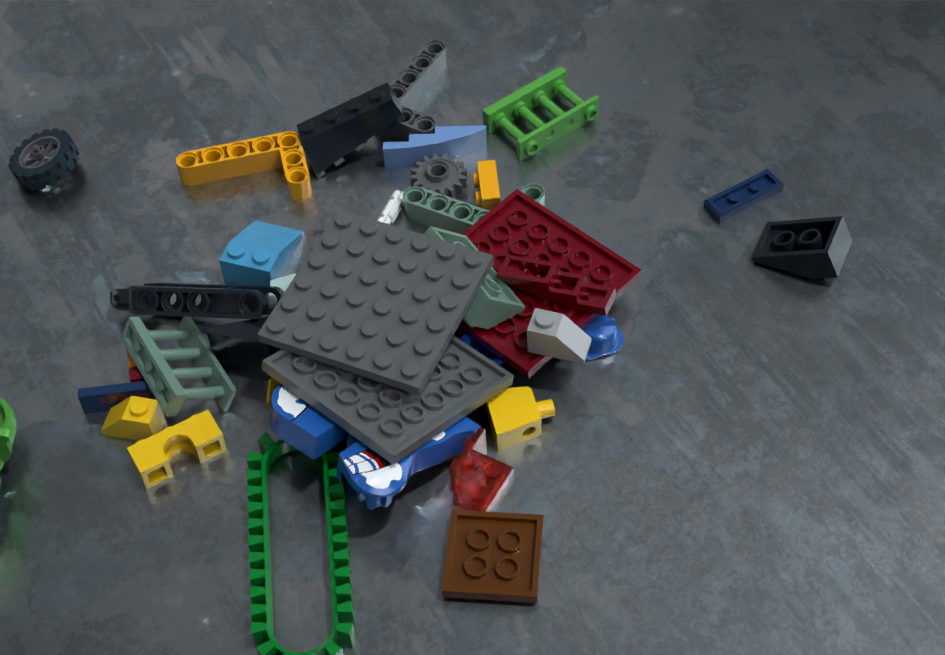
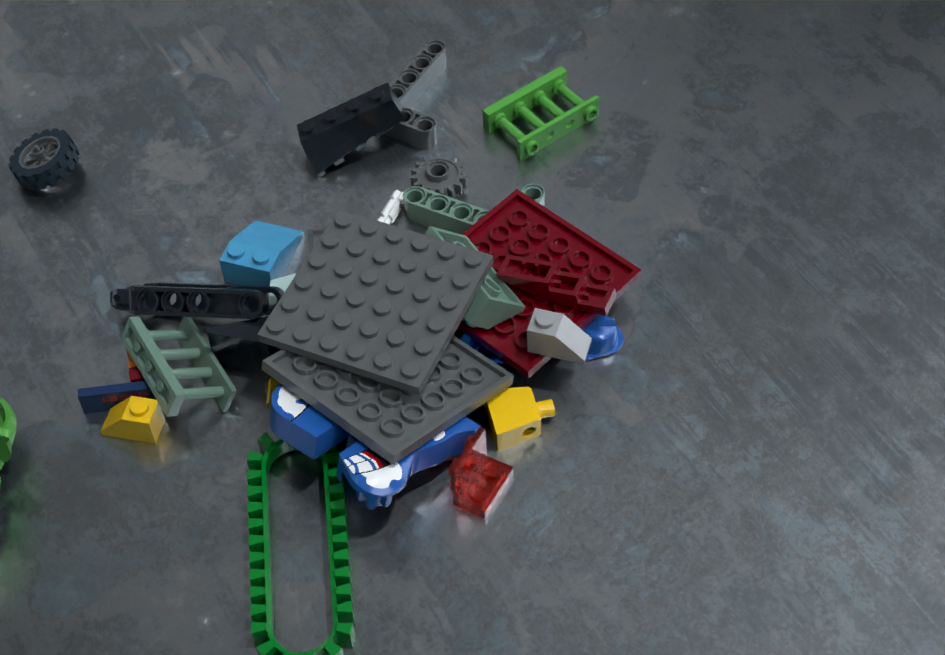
(195, 435): yellow arch -> none
(249, 157): light orange beam -> none
(447, 139): medium blue slope -> none
(487, 182): light orange piece -> none
(493, 556): reddish brown plate -> none
(743, 195): dark blue tile -> none
(805, 246): black slope -> none

